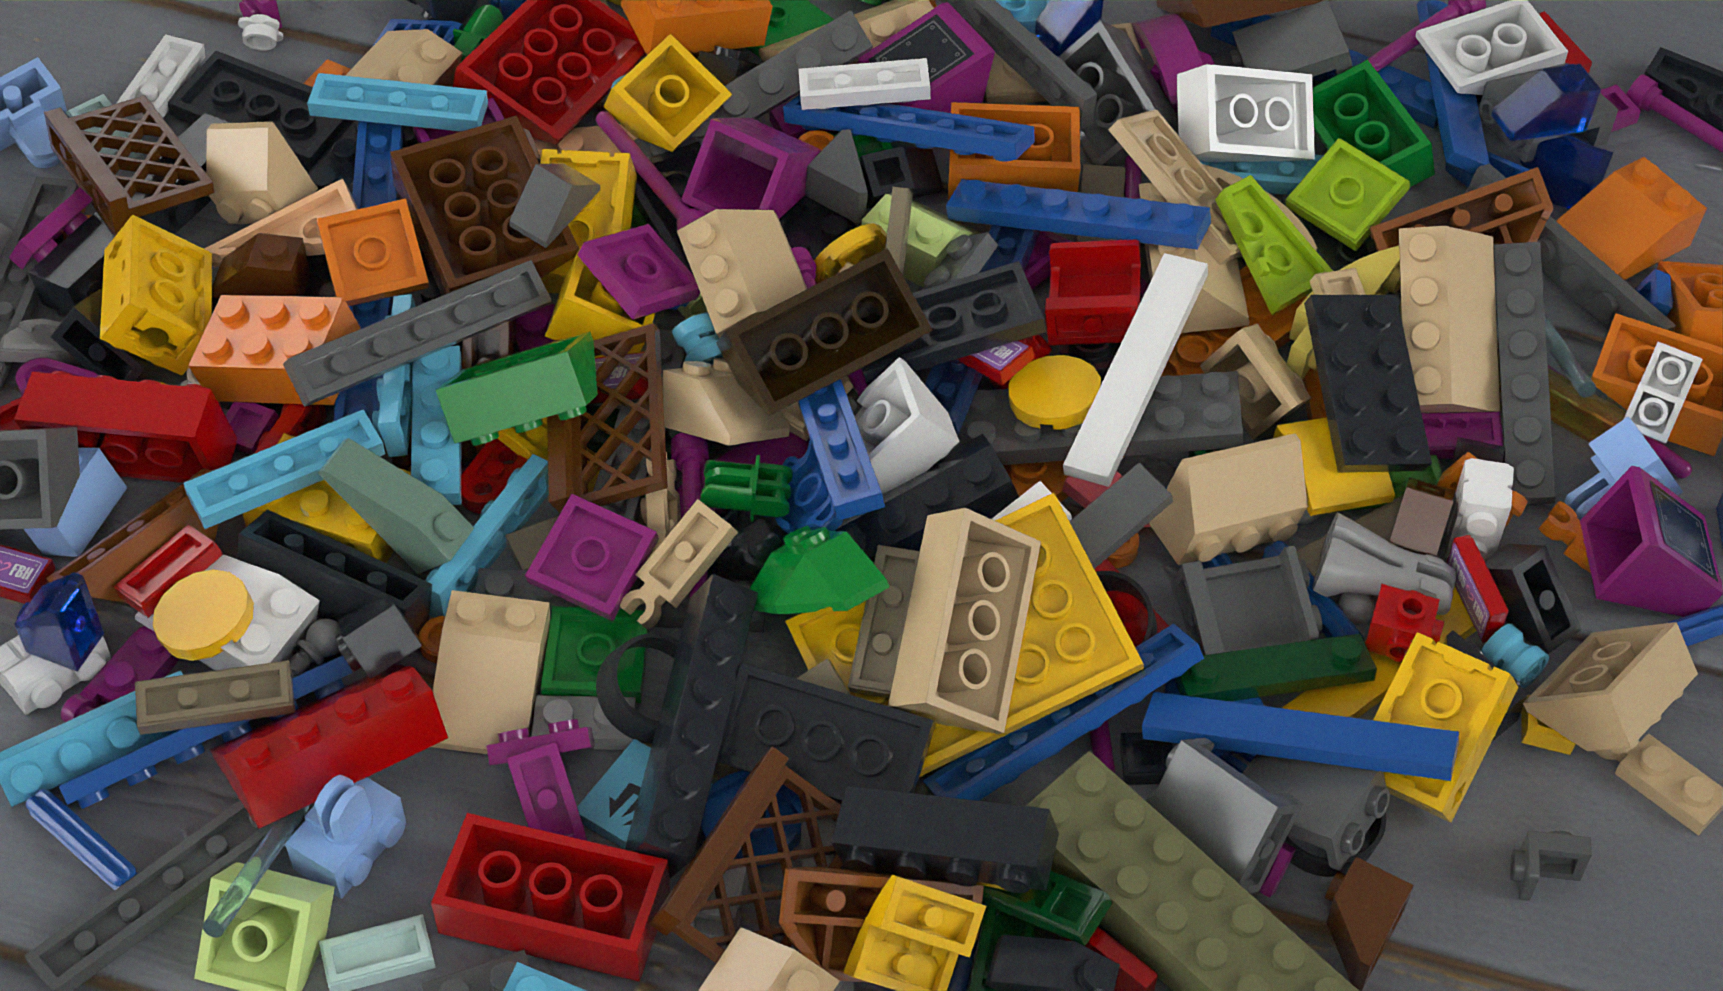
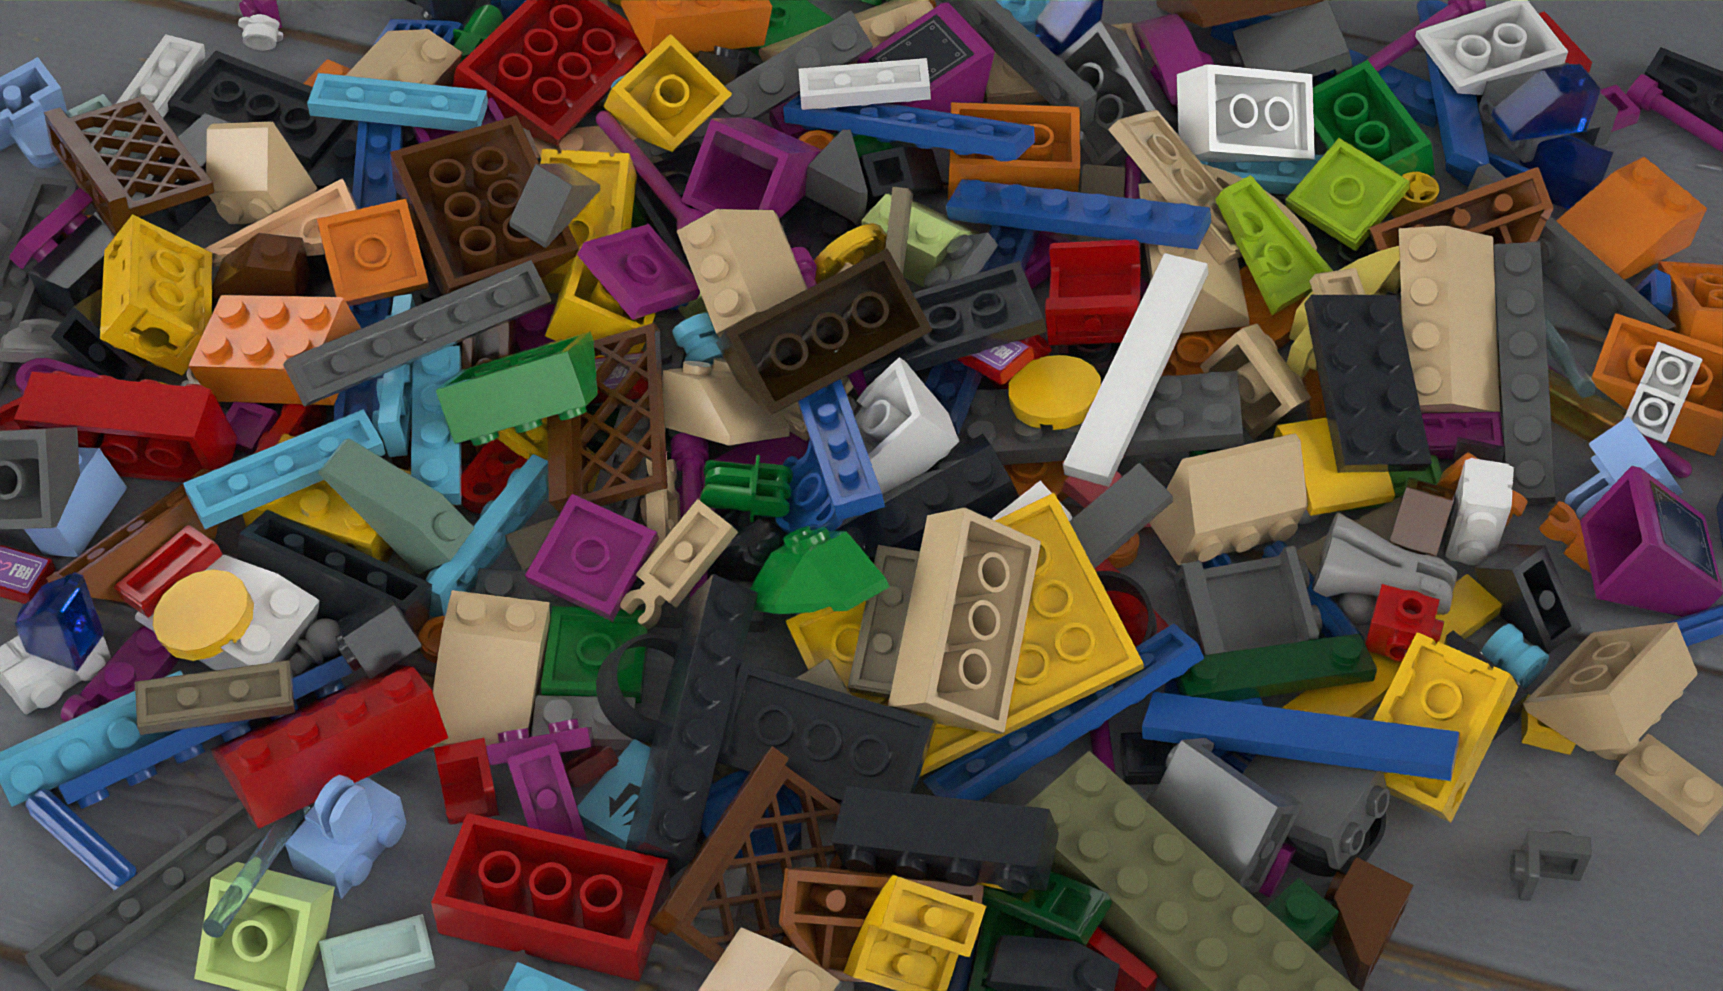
(466, 780): none -> red panel
(590, 765): none -> clear red tile
(1305, 914): none -> dark green brick
(1422, 193): none -> yellow wheel
(1477, 587): tile -> none

